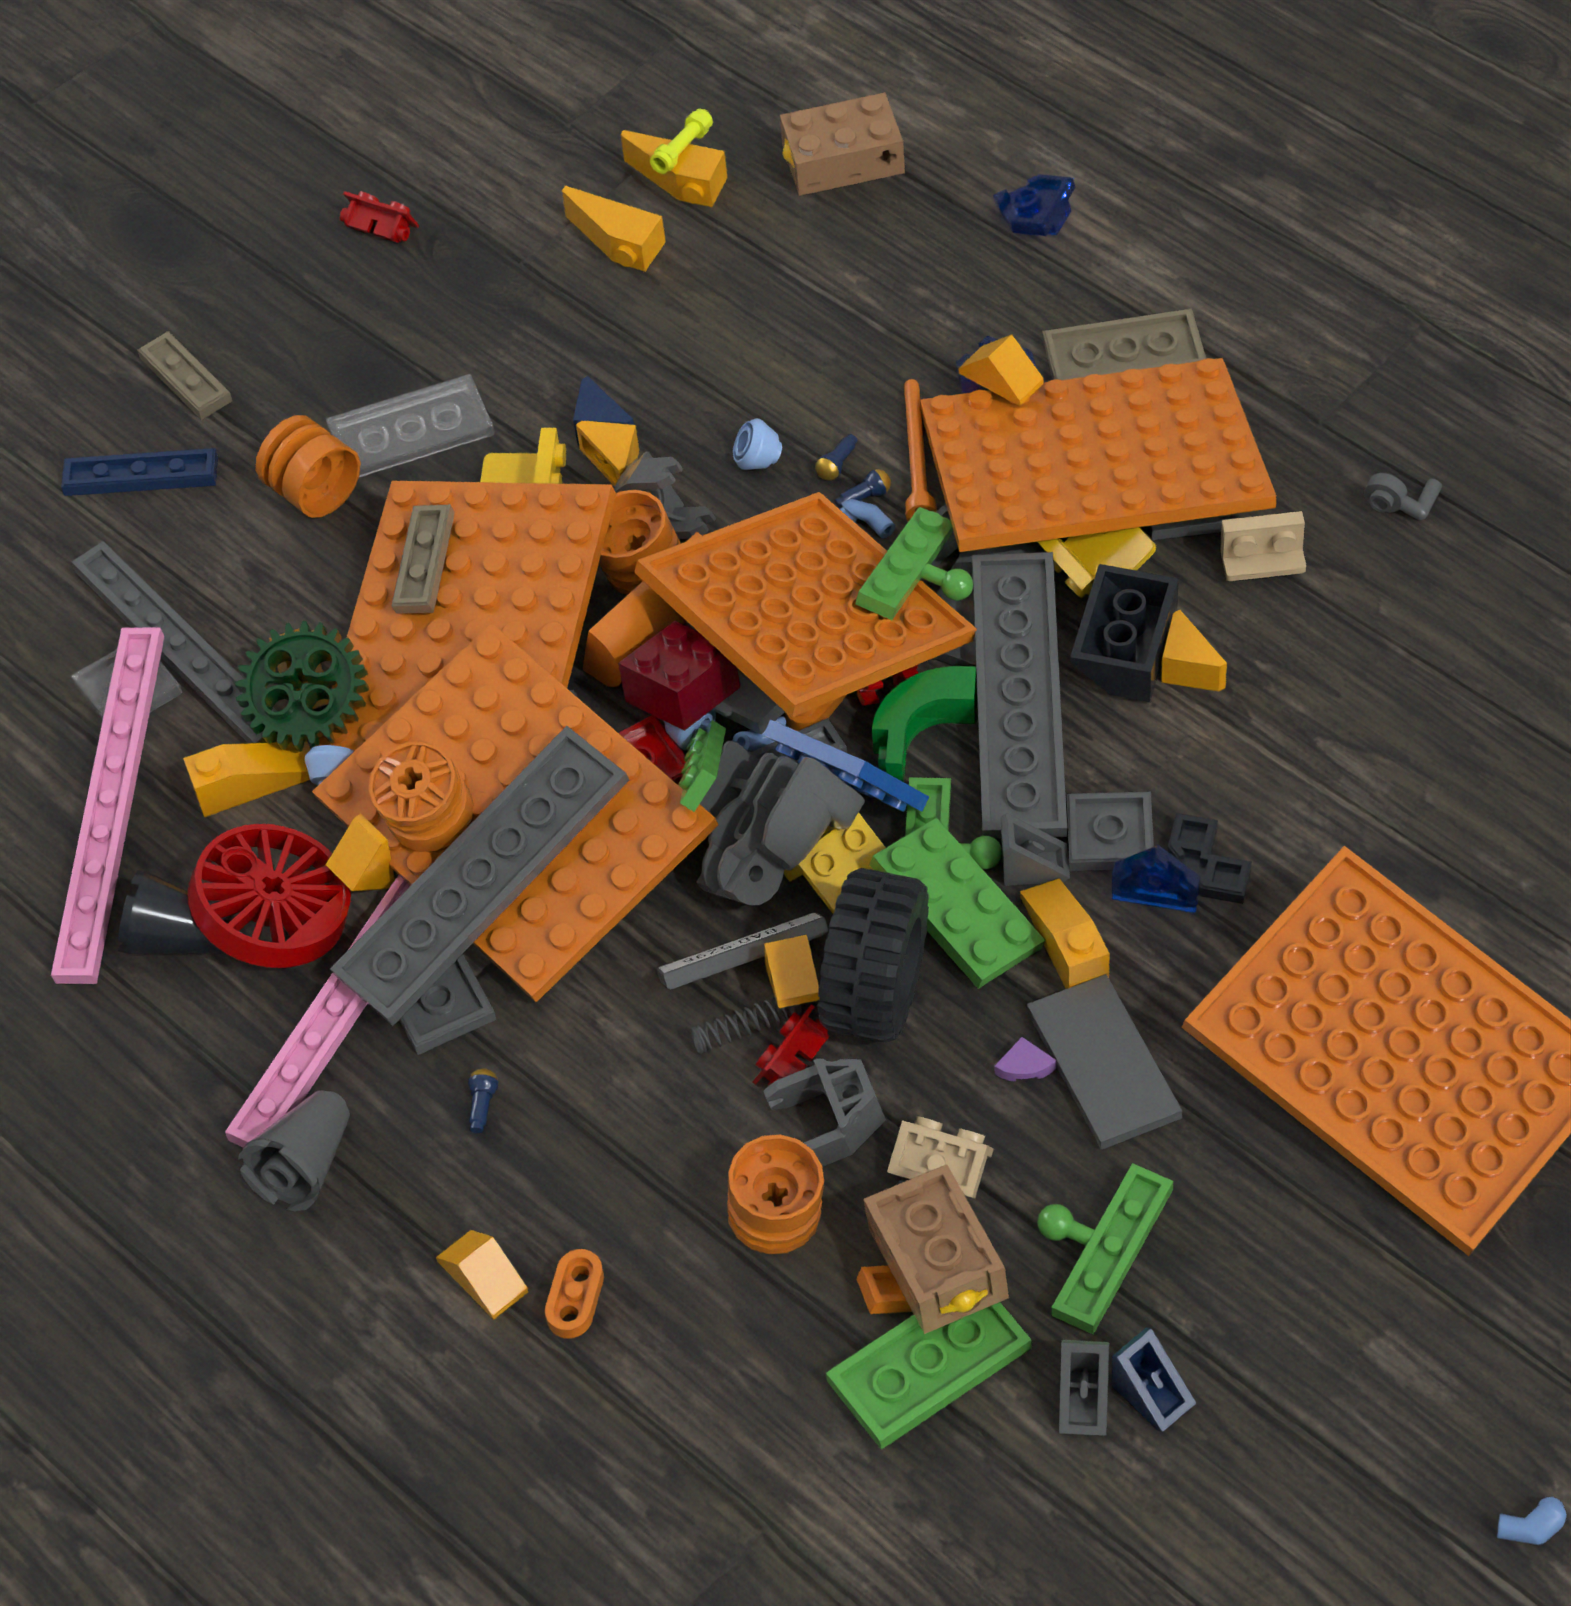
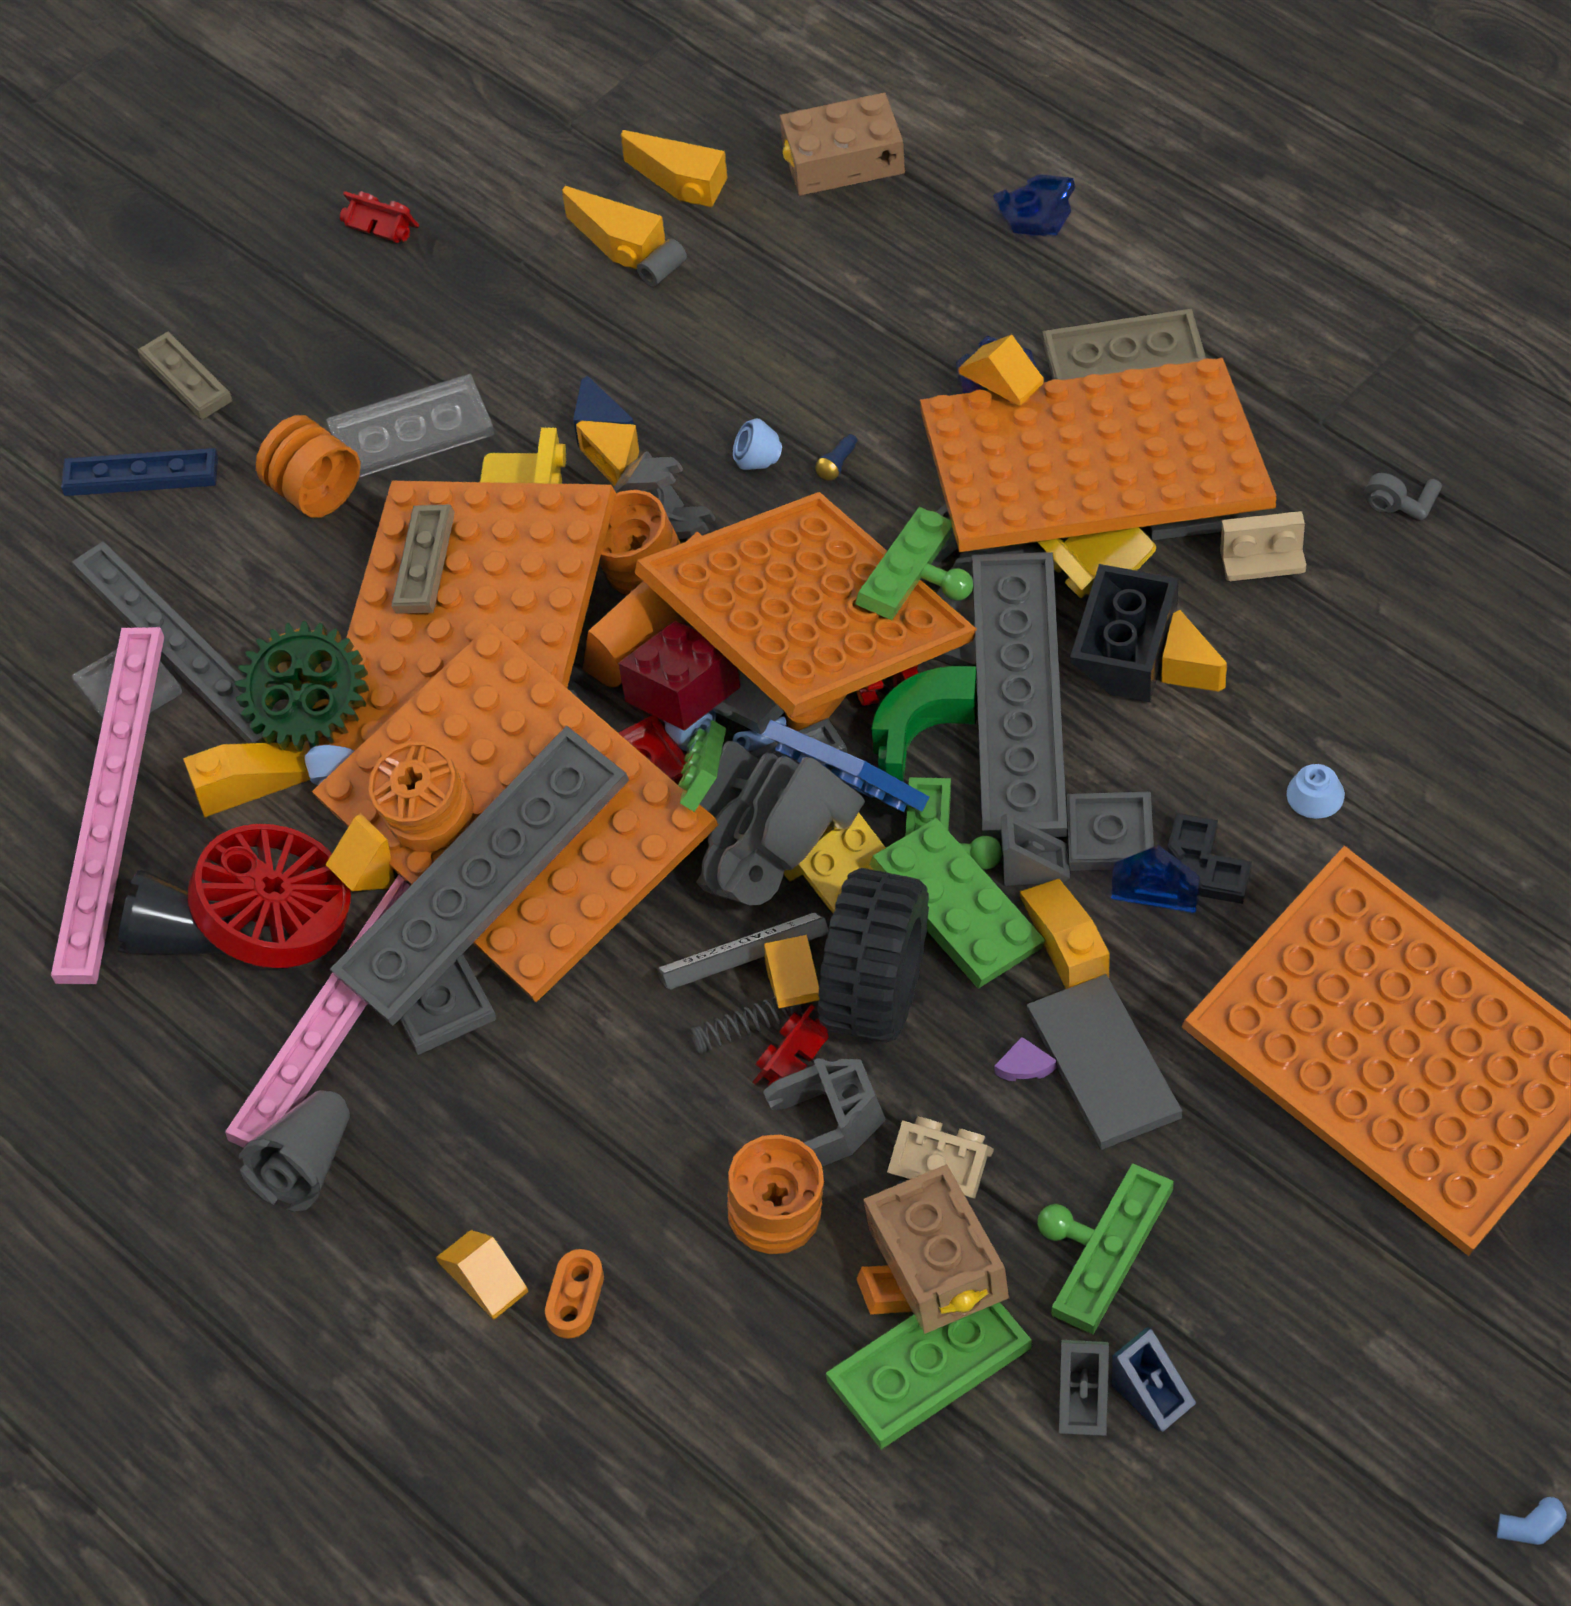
(482, 1085): dark blue piece -> none
(661, 262): none -> dark grey piece
(666, 156): neon yellow bar -> none
(870, 514): medium blue arm -> none
(875, 484): dark blue piece -> none
(920, 496): orange piece -> none
(1315, 792): none -> light blue cone

